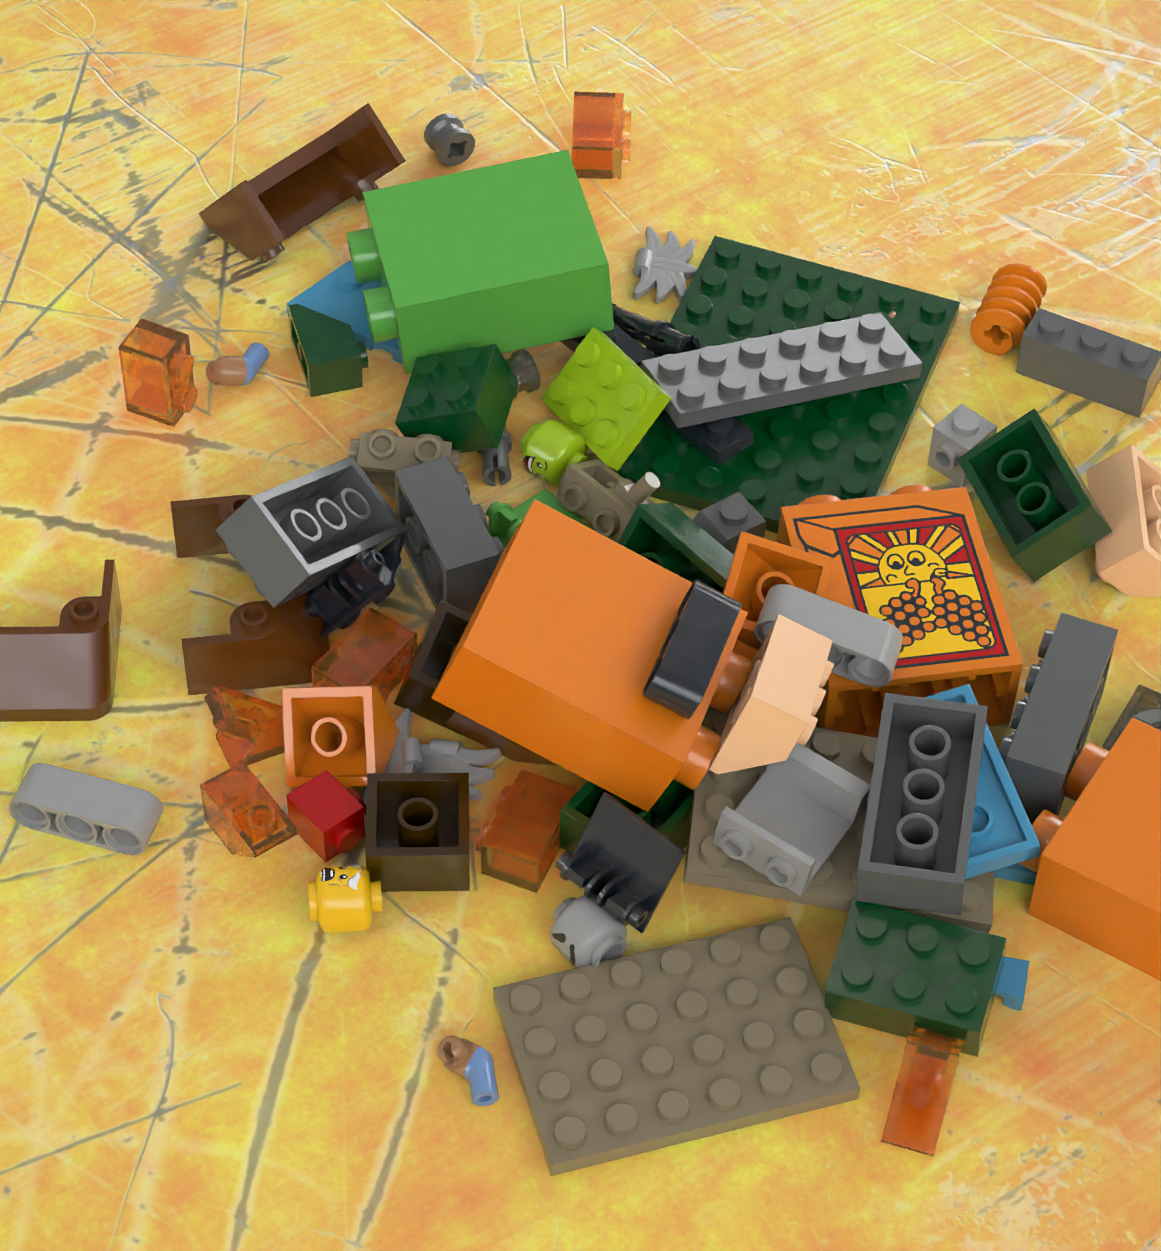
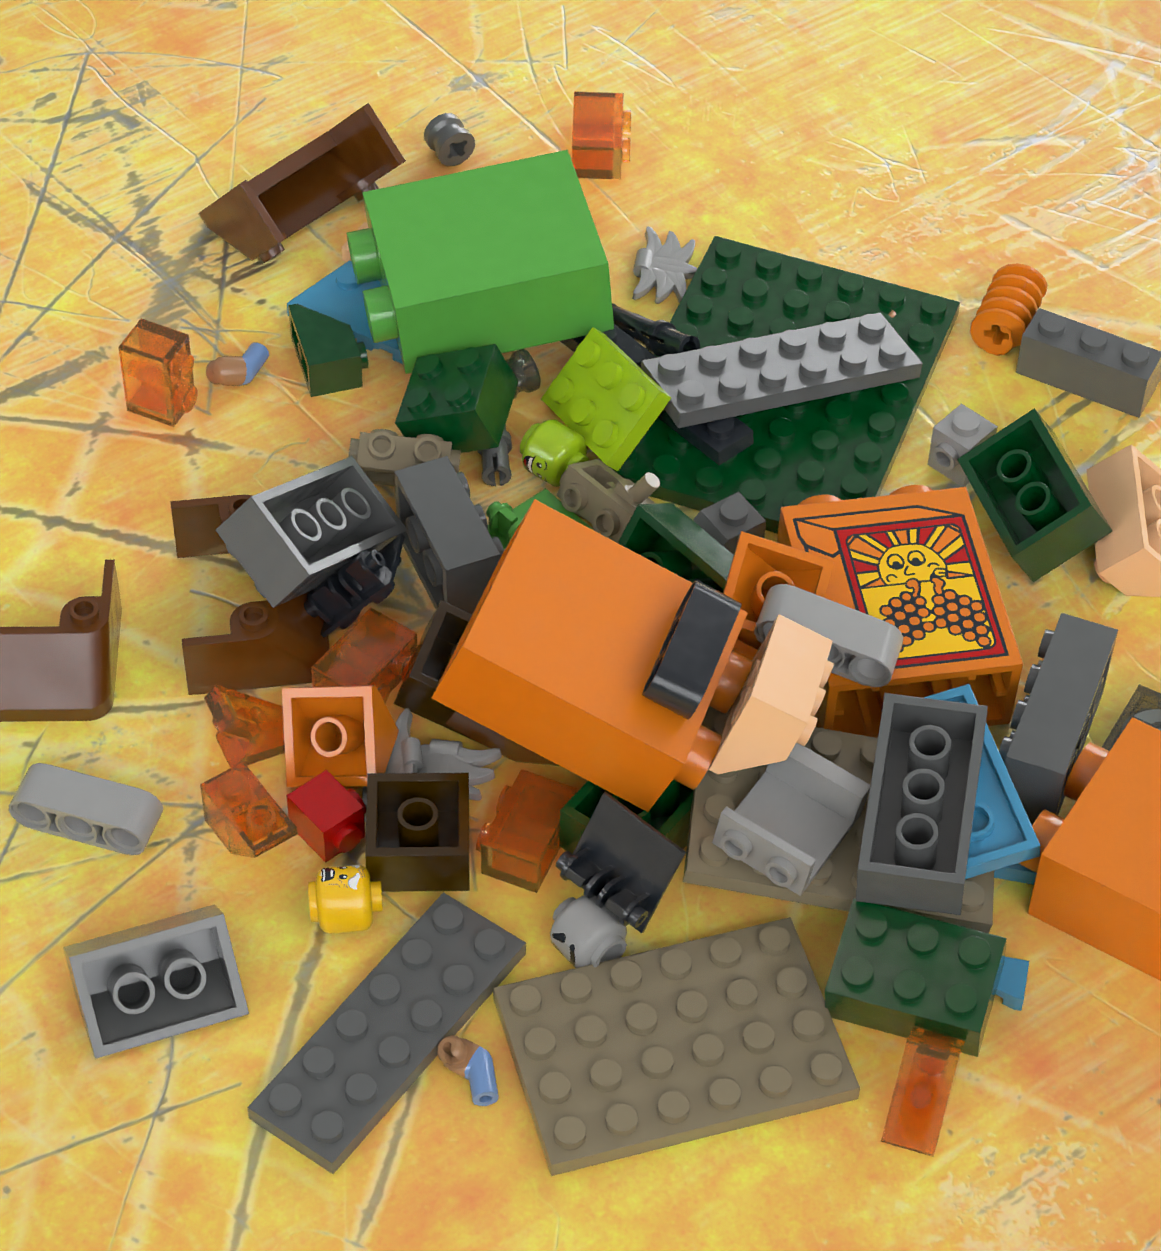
(156, 980): none -> slope
(386, 1032): none -> dark grey plate

